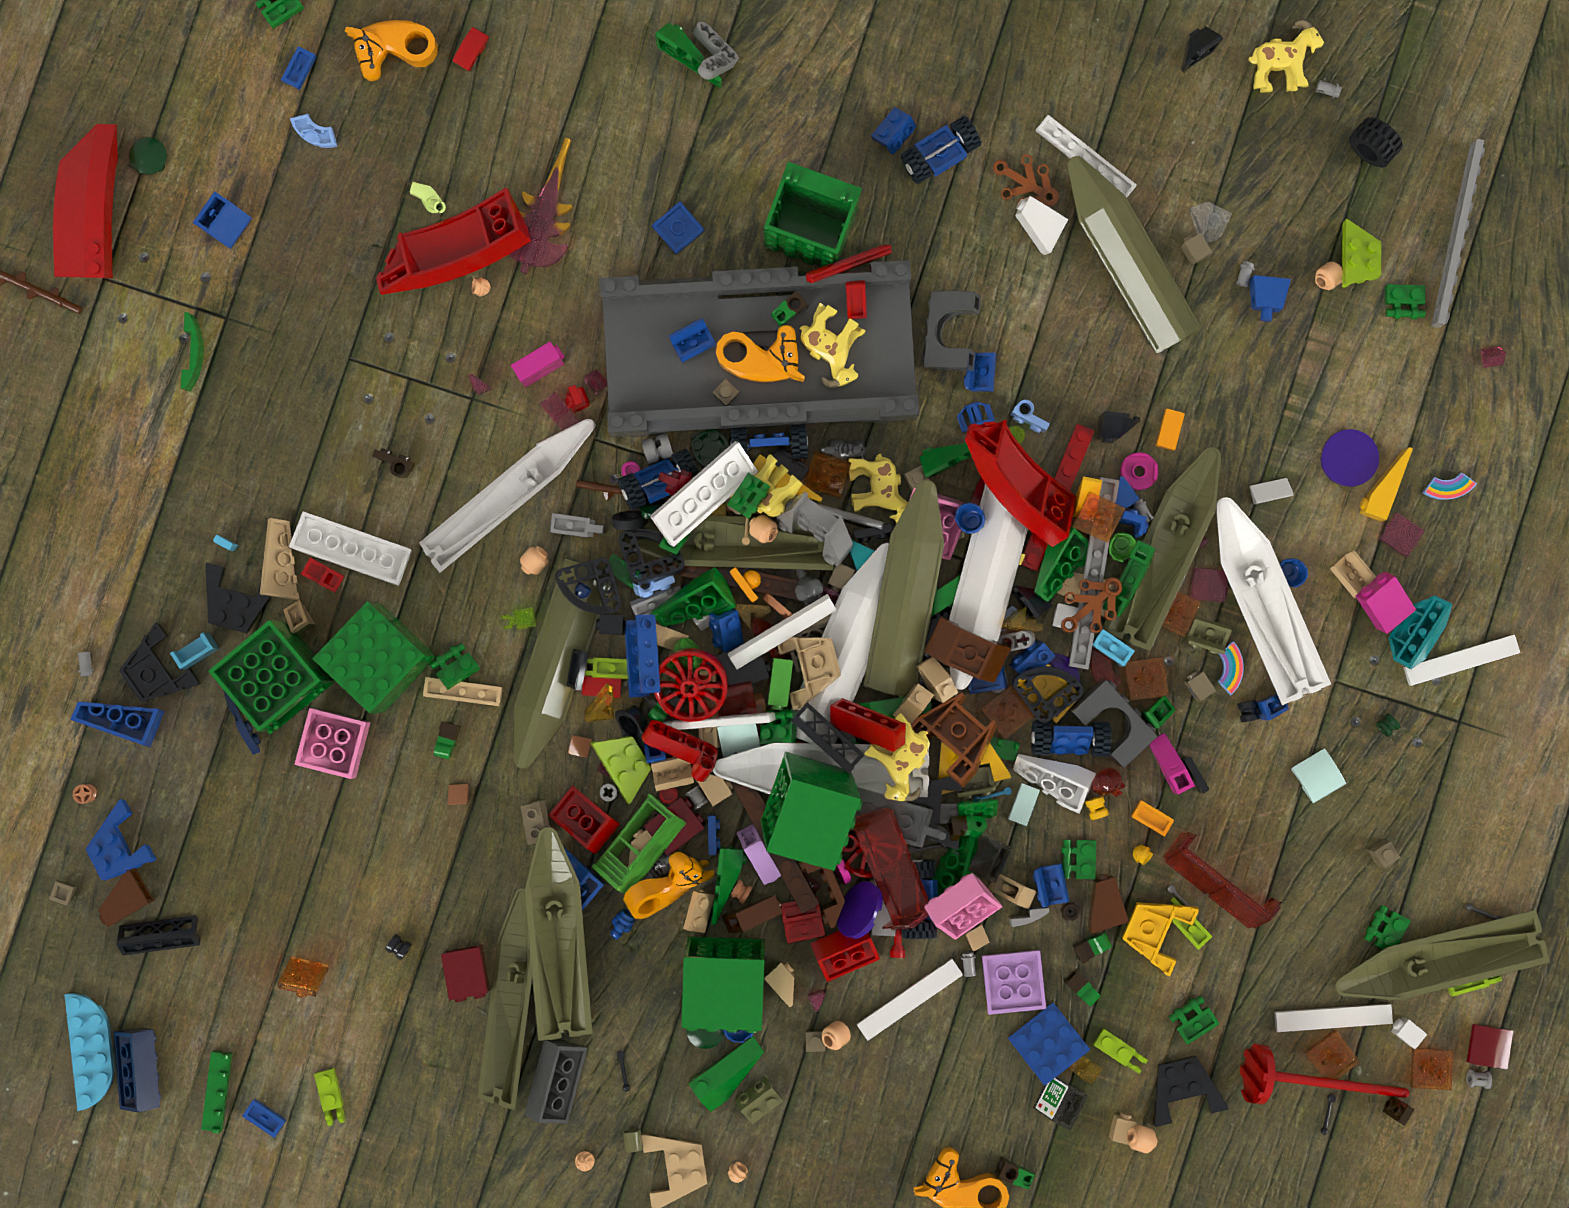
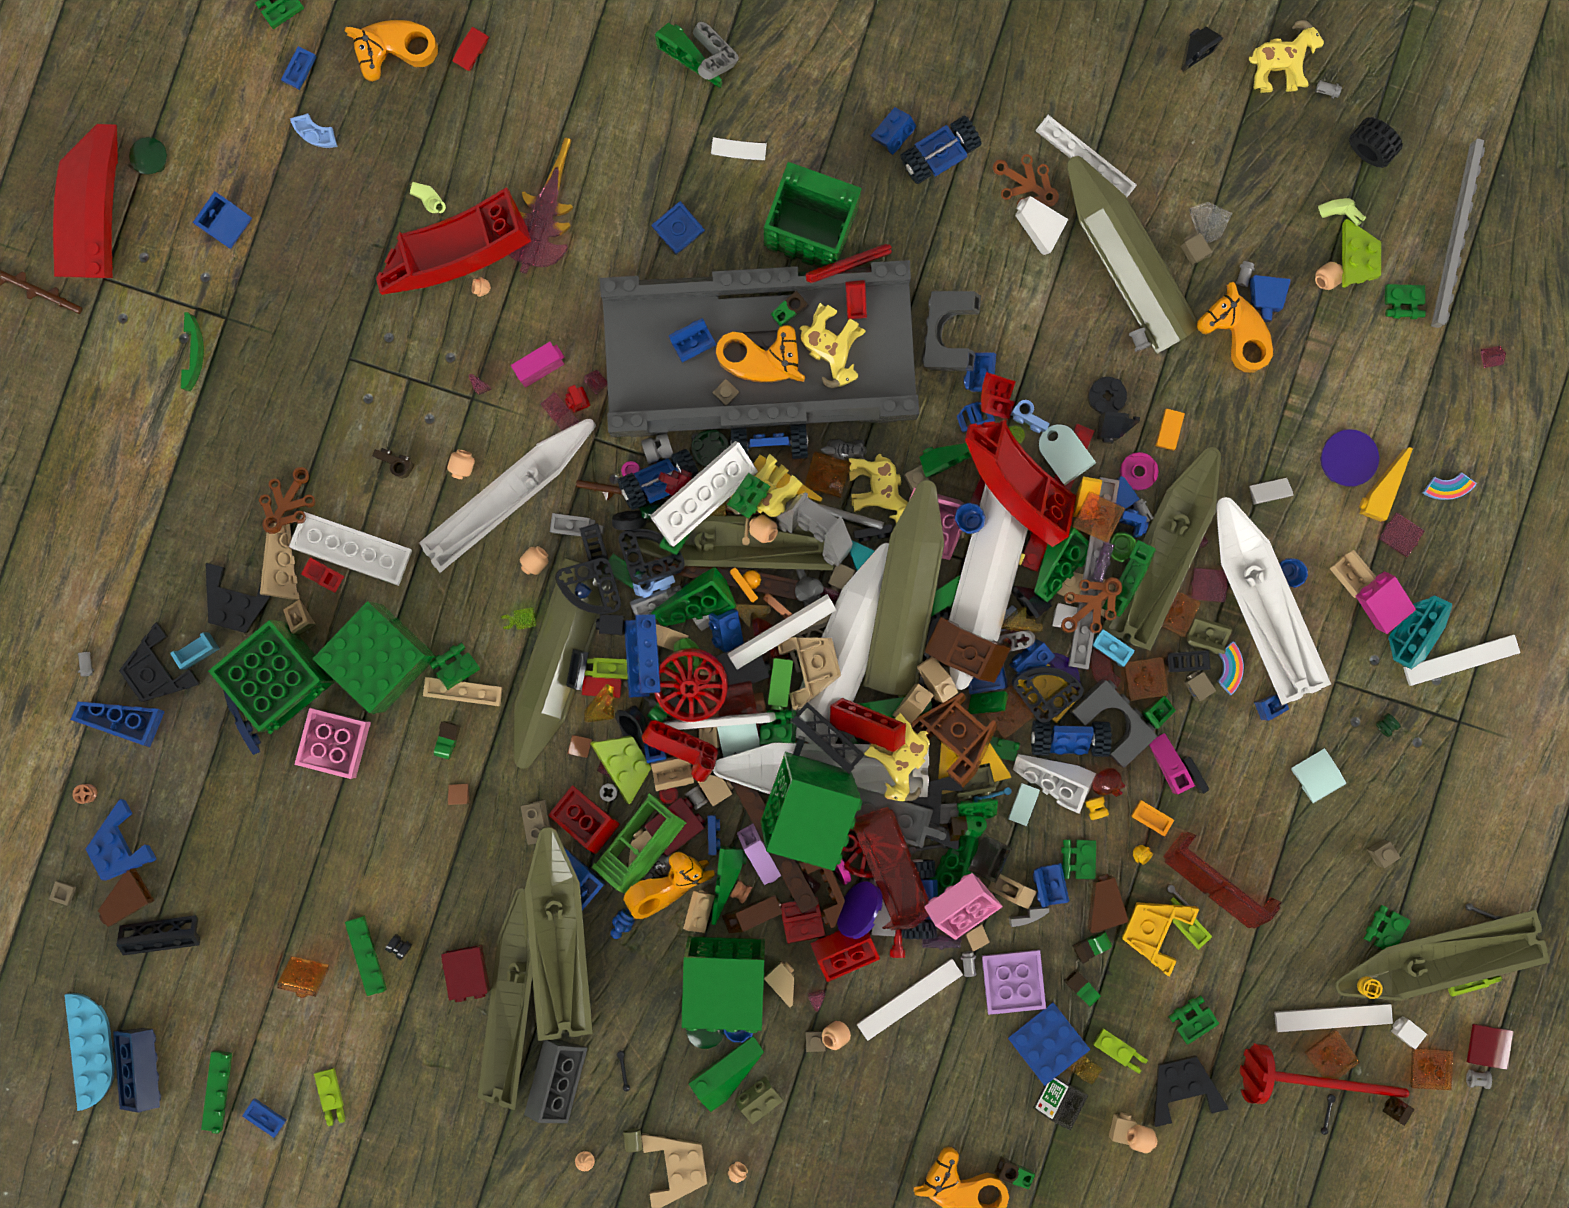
(229, 545): medium azure tile -> none
(286, 503): none -> dark orange plant
(365, 956): none -> green hinge
(460, 464): none -> light nougat head
(600, 541): none -> black slope
(738, 149): none -> white sticker
(795, 466): black tile -> none
(799, 745): none -> black piece
(941, 942): none -> clear purple pin
(988, 702): none -> green plate
(996, 396): none -> red slope
(1065, 454): none -> light aqua tile
(1070, 906): dark brown plate -> none
(1099, 388): none -> black plate
(1107, 548): none -> clear purple pin
(1140, 339): none -> light grey bush
(1172, 661): none -> black slope
(1245, 324): none -> light orange animal
(1245, 707): black wheel -> none
(1342, 207): none -> yellowish green arm
(1366, 985): none -> yellow wheel

